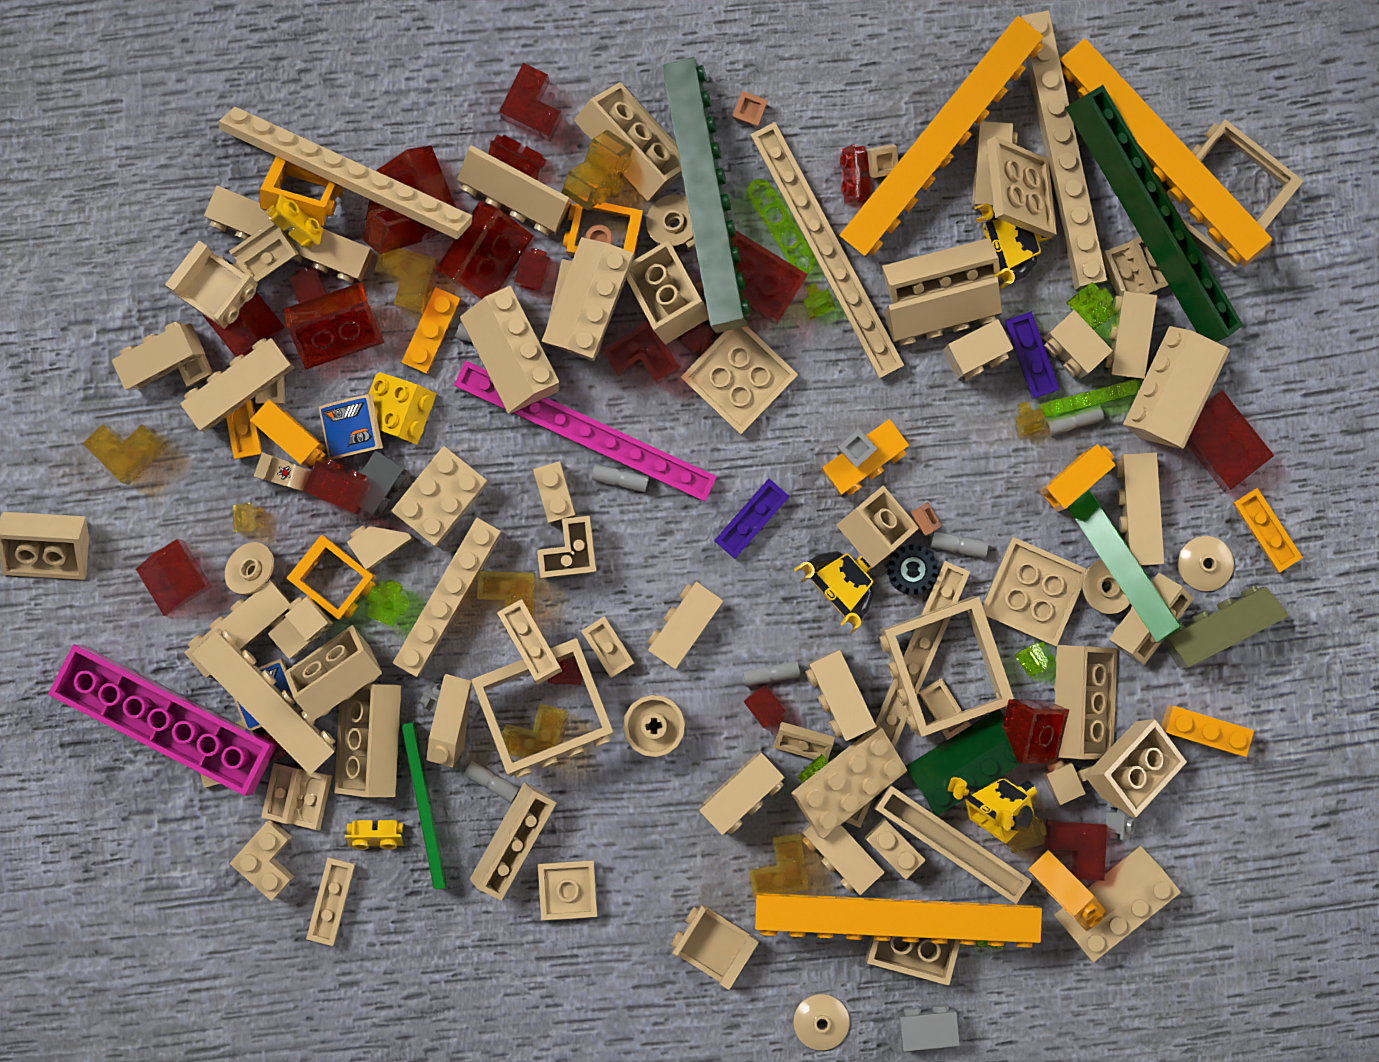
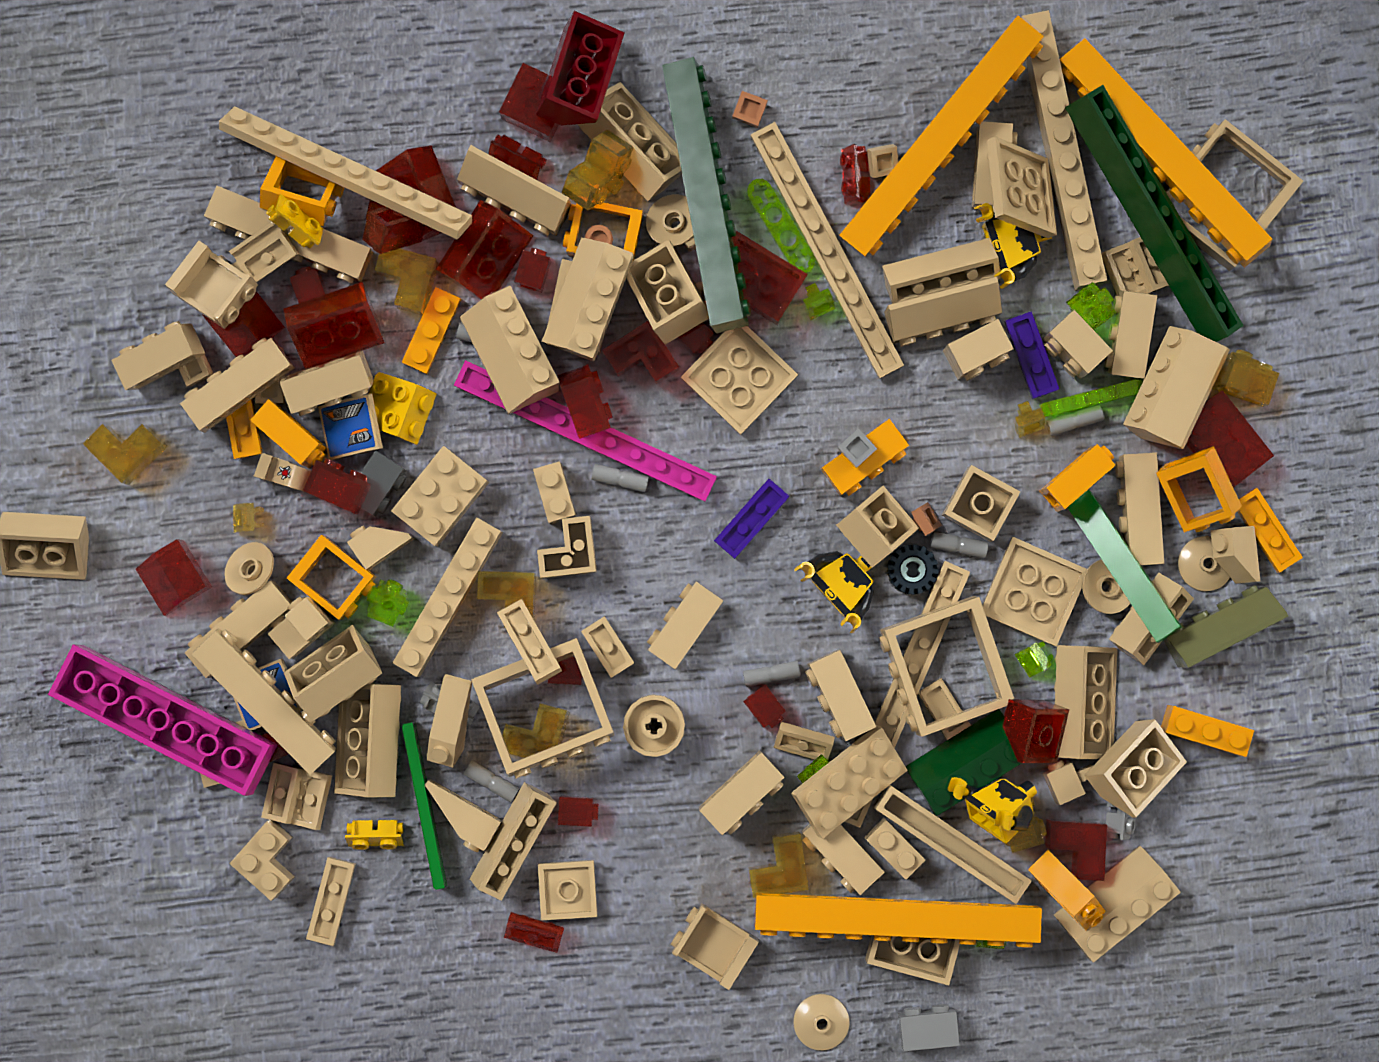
(327, 383): none -> tan brick
(467, 819): none -> tan slope
(534, 932): none -> clear red plate
(577, 811): none -> clear red brick
(580, 71): none -> dark red slope
(582, 397): none -> clear red brick
(980, 503): none -> tan brick
(1220, 482): none -> light orange window
(1237, 553): none -> tan slope
(1246, 378): none -> clear yellow brick

